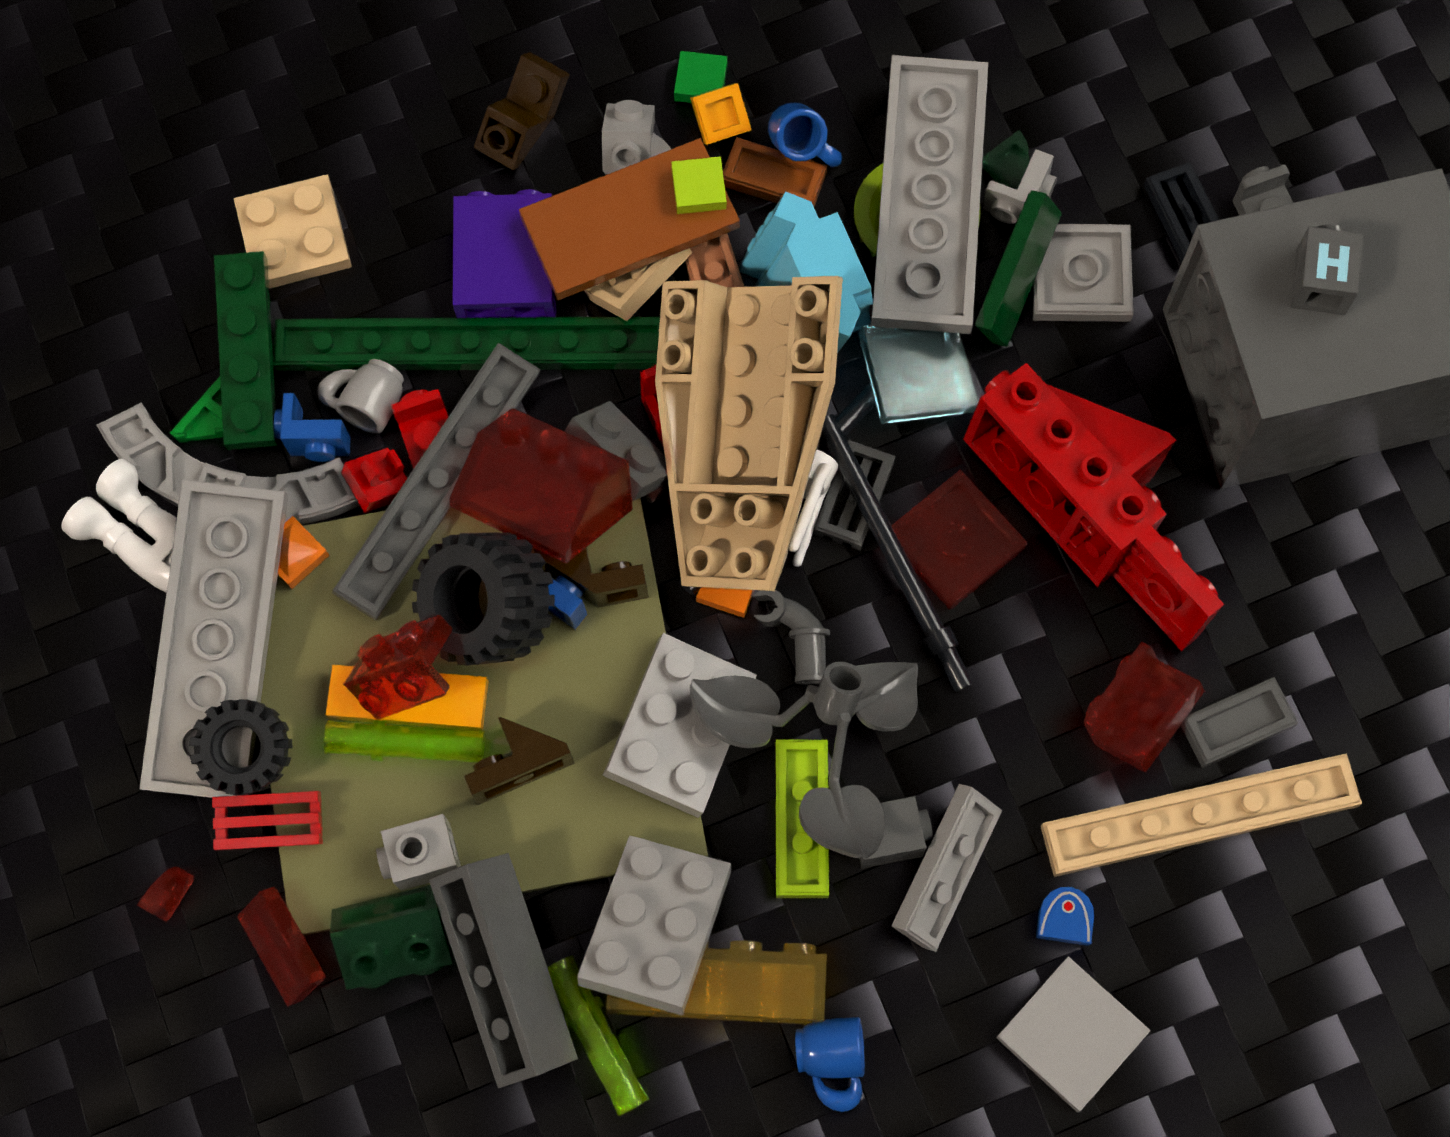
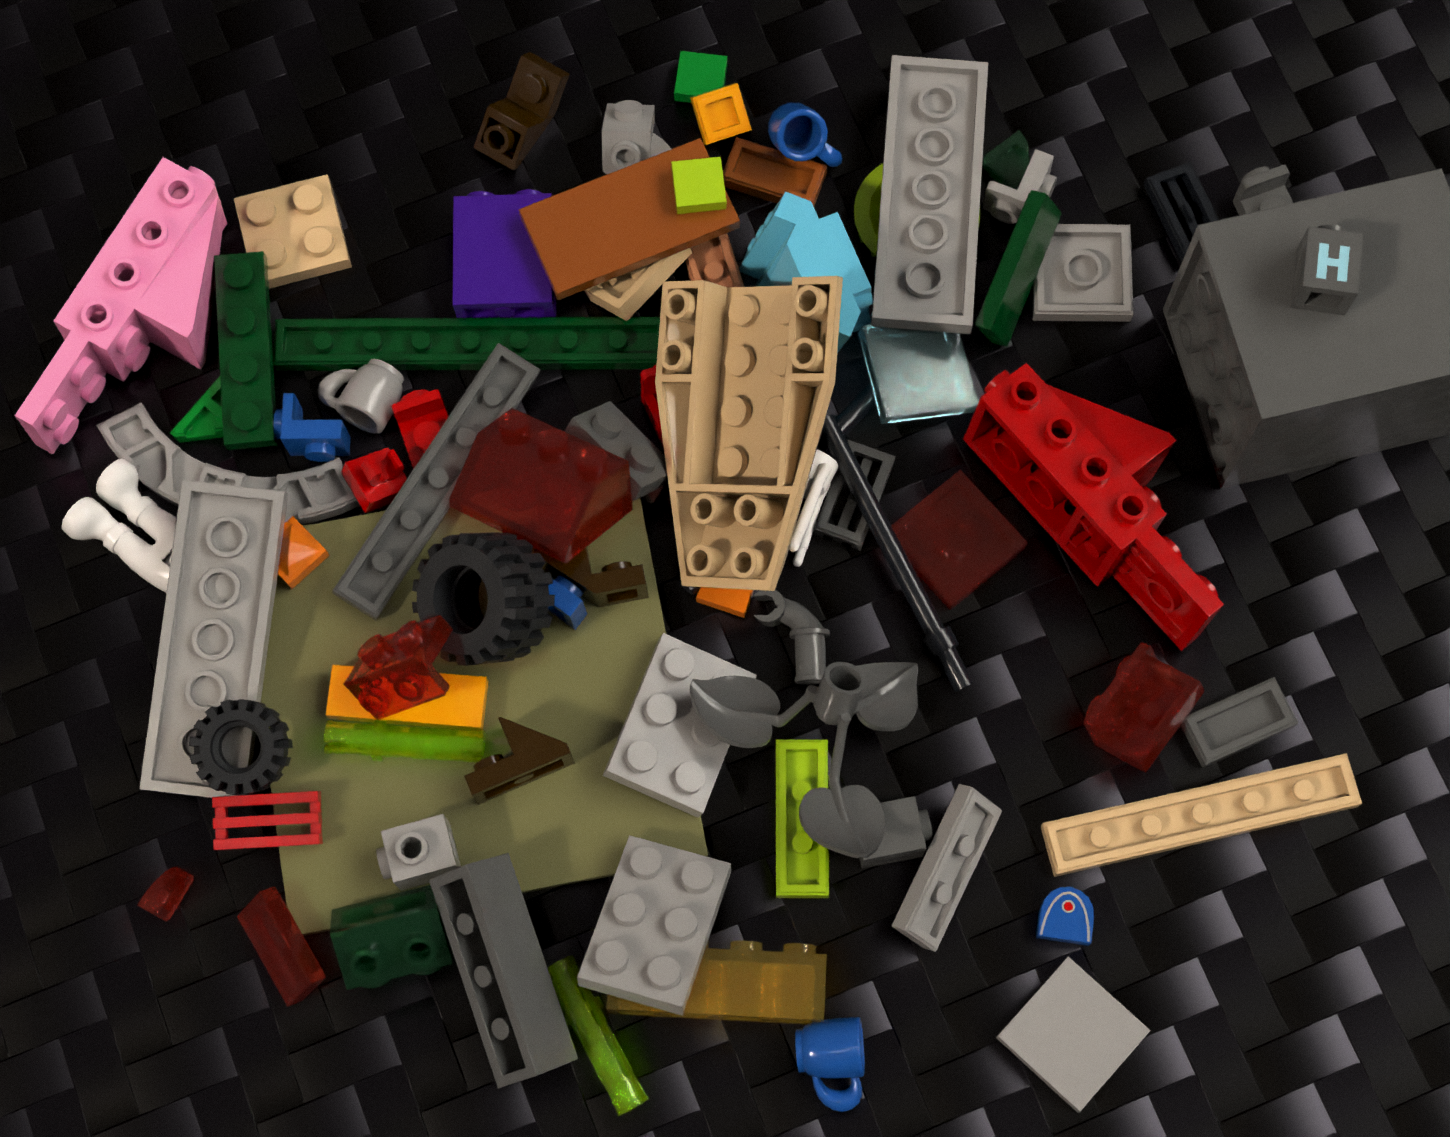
(161, 297): none -> bright pink wedge

